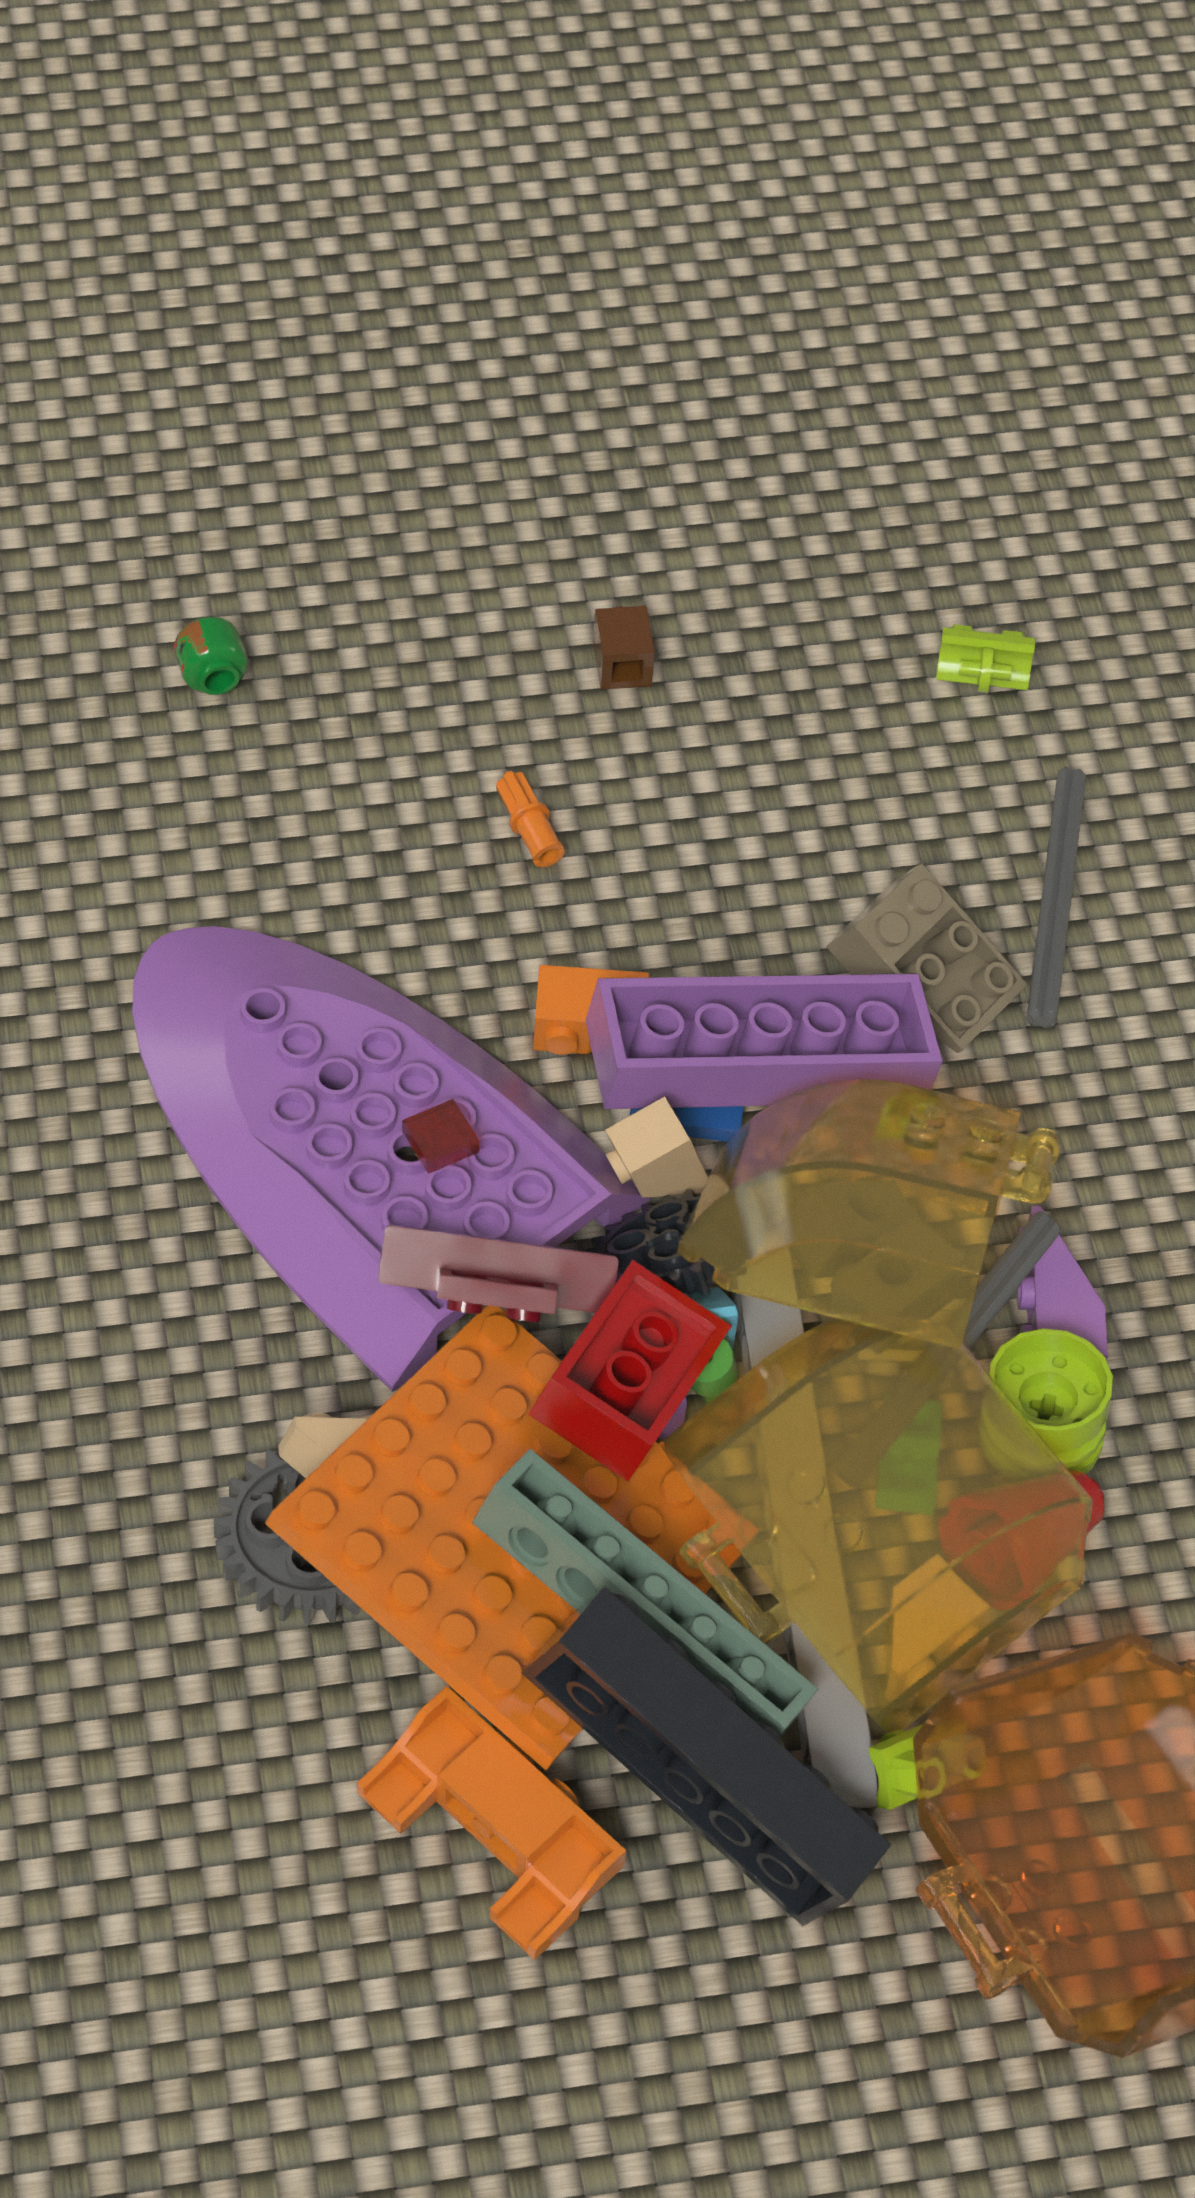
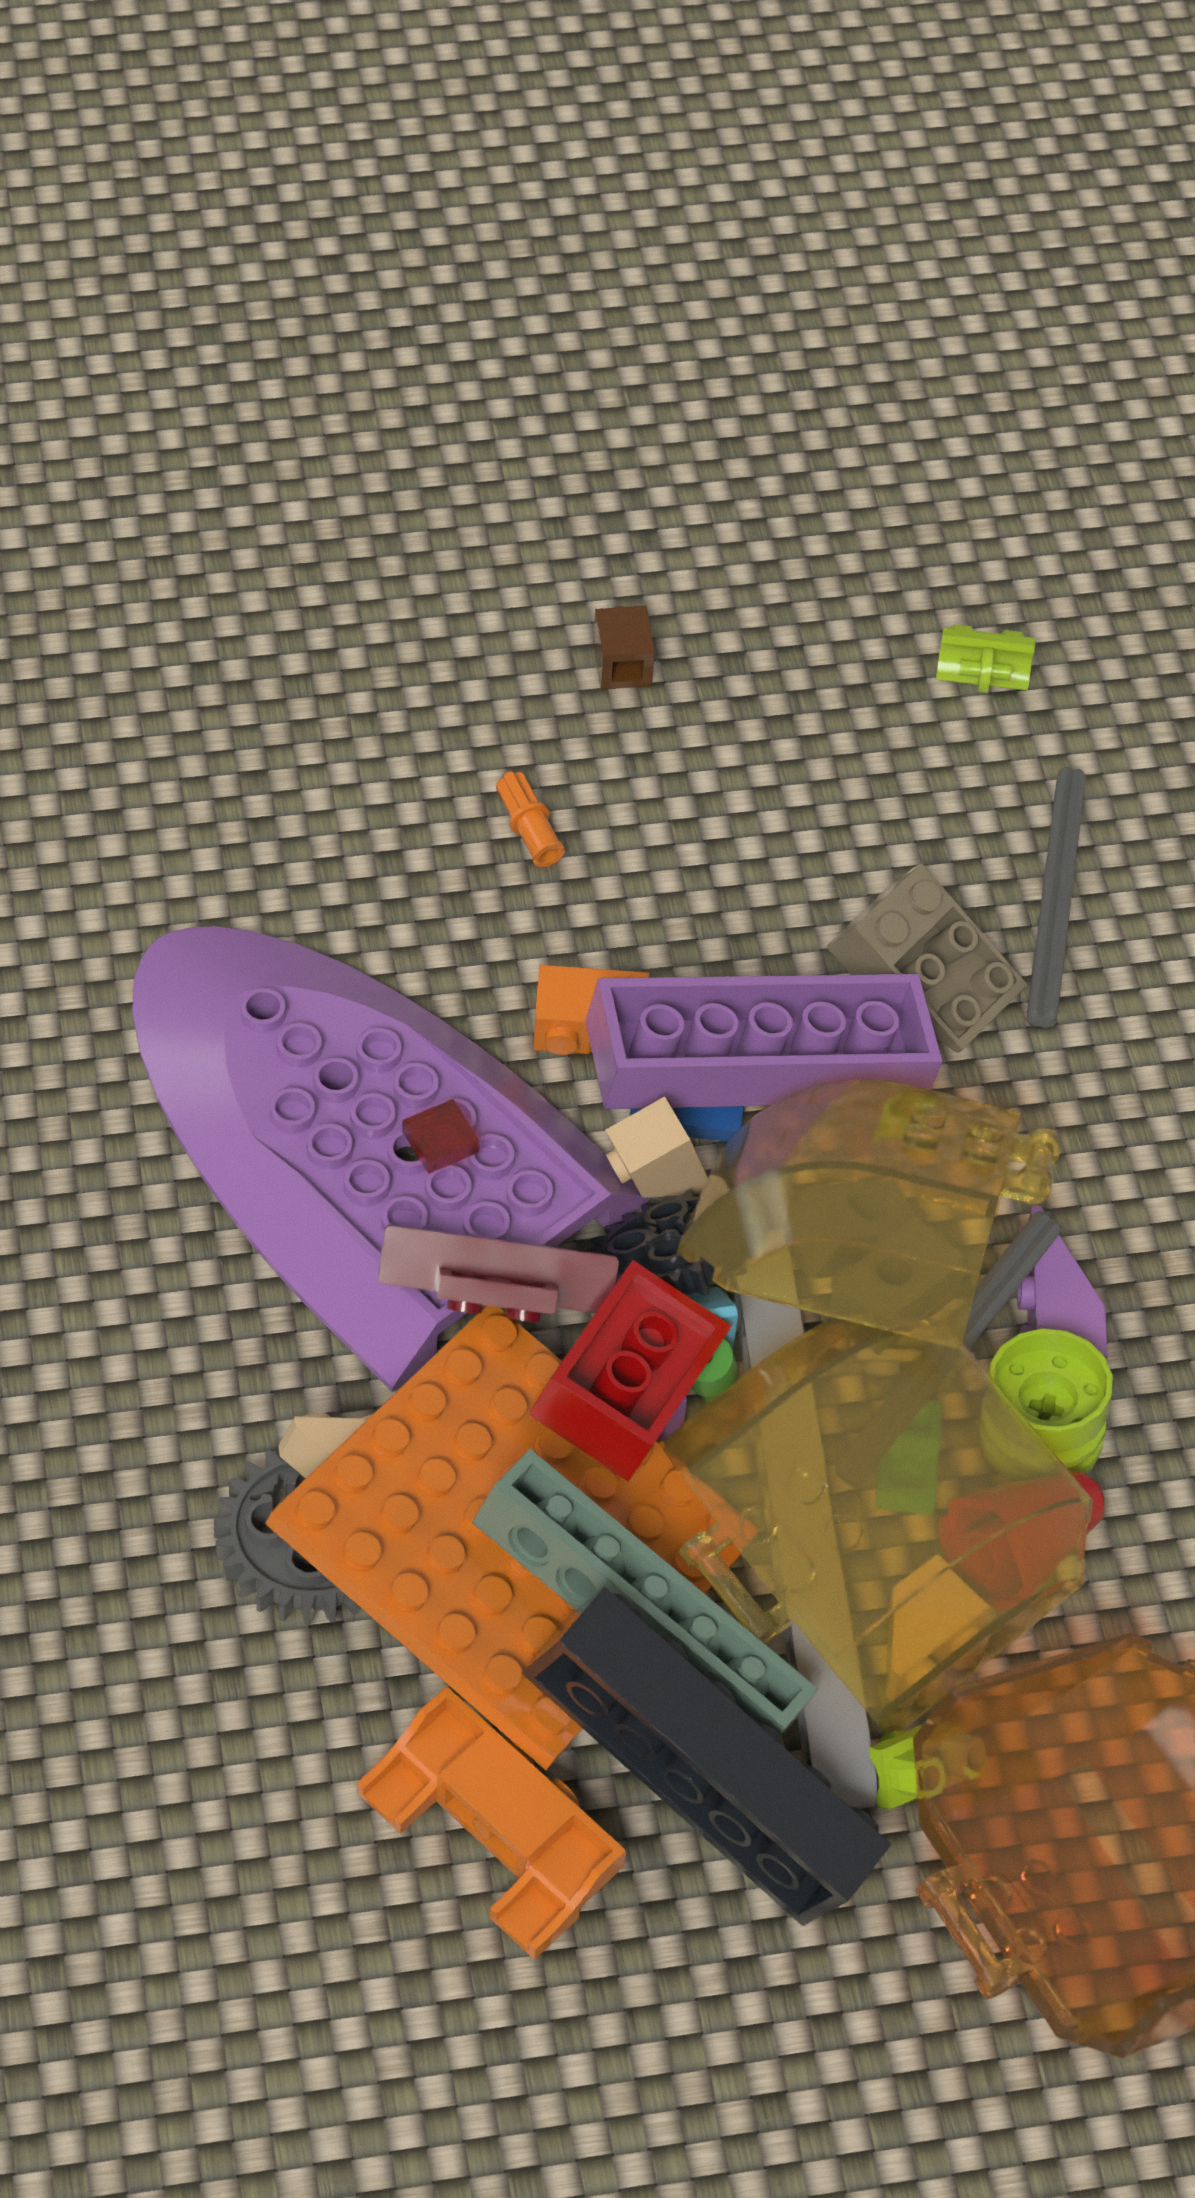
(210, 655): green head -> none

